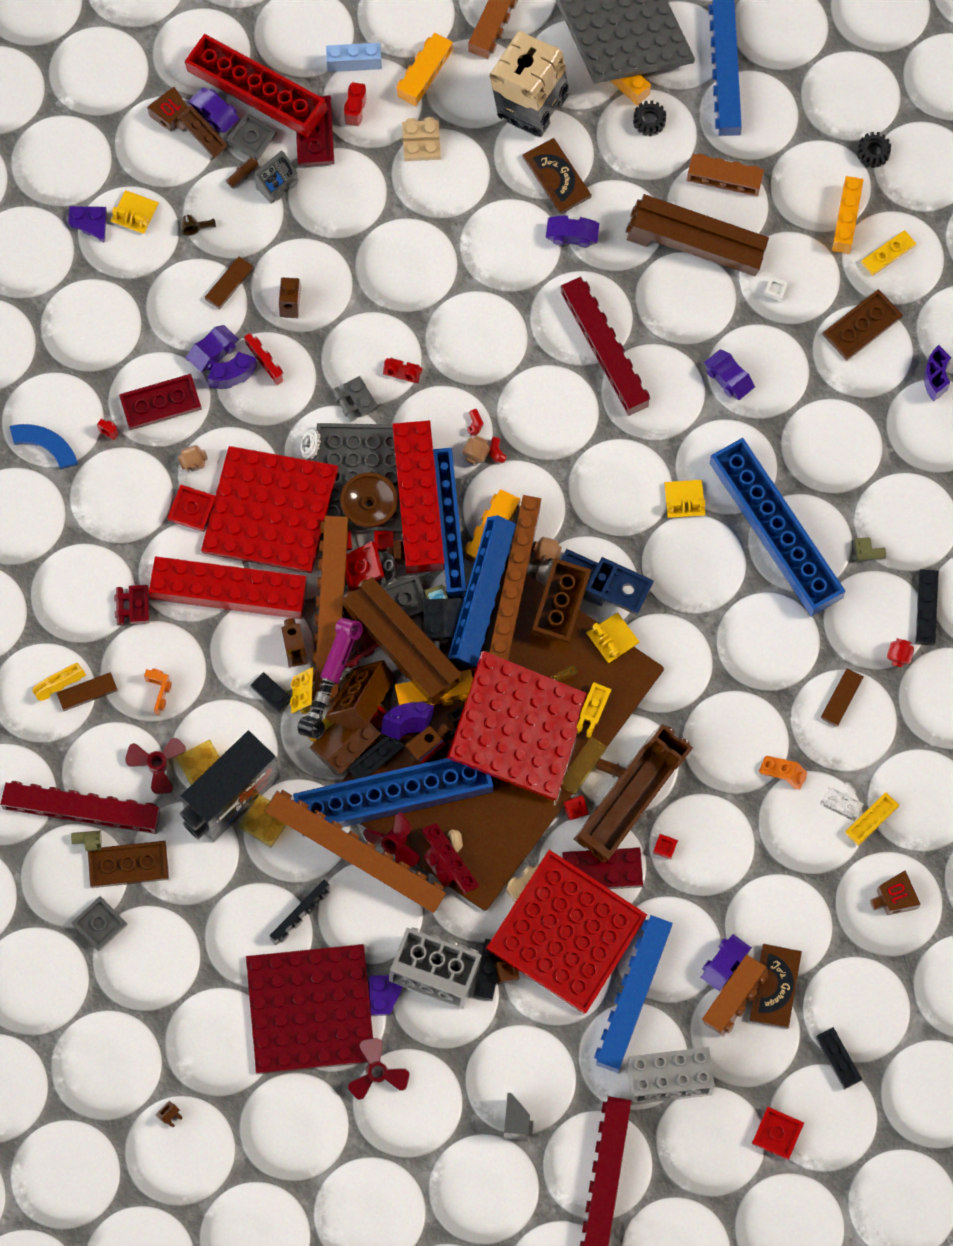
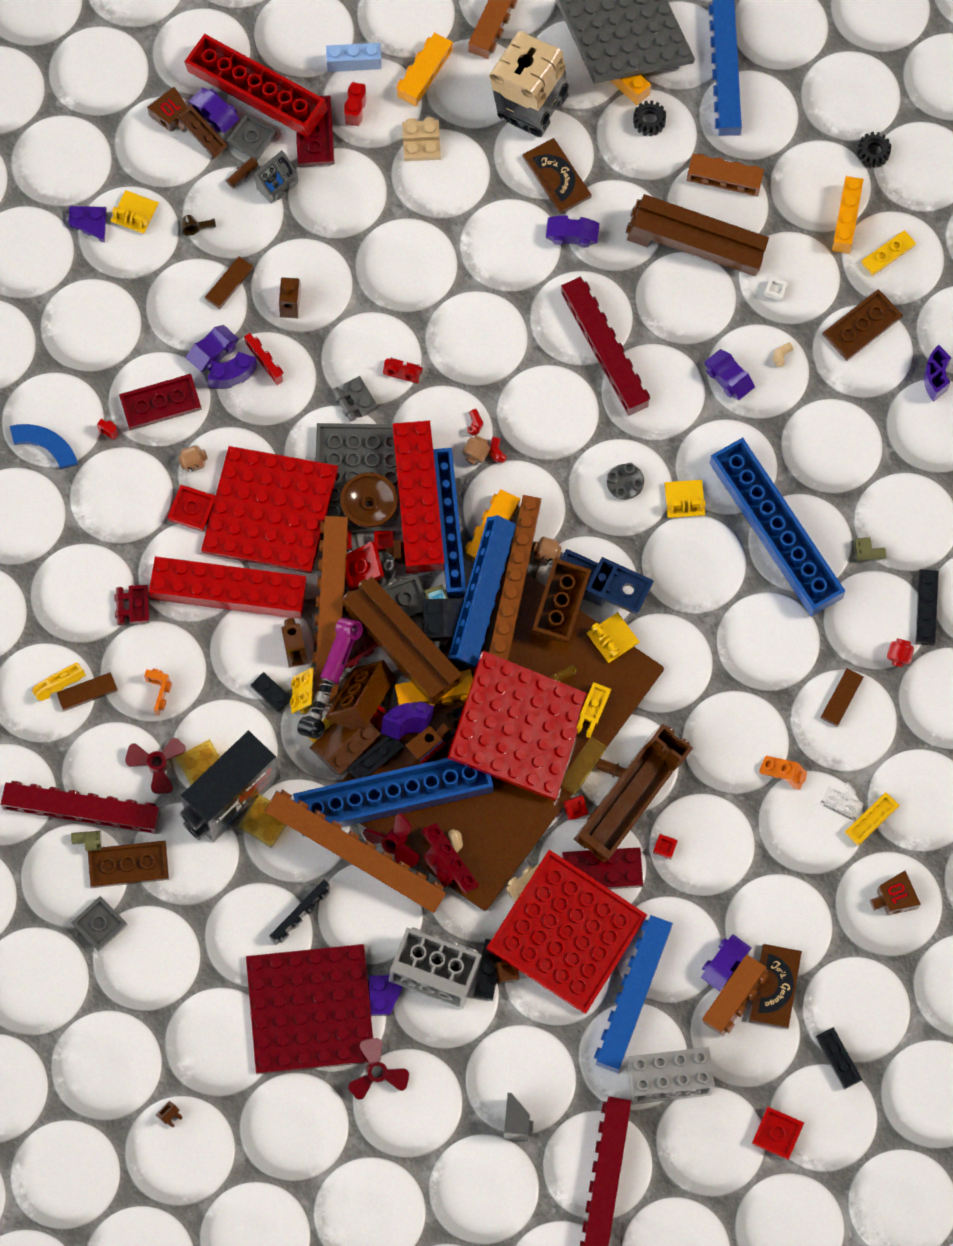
(310, 444): white gear -> none
(625, 481): none -> dark grey dish
(779, 354): none -> tan arm

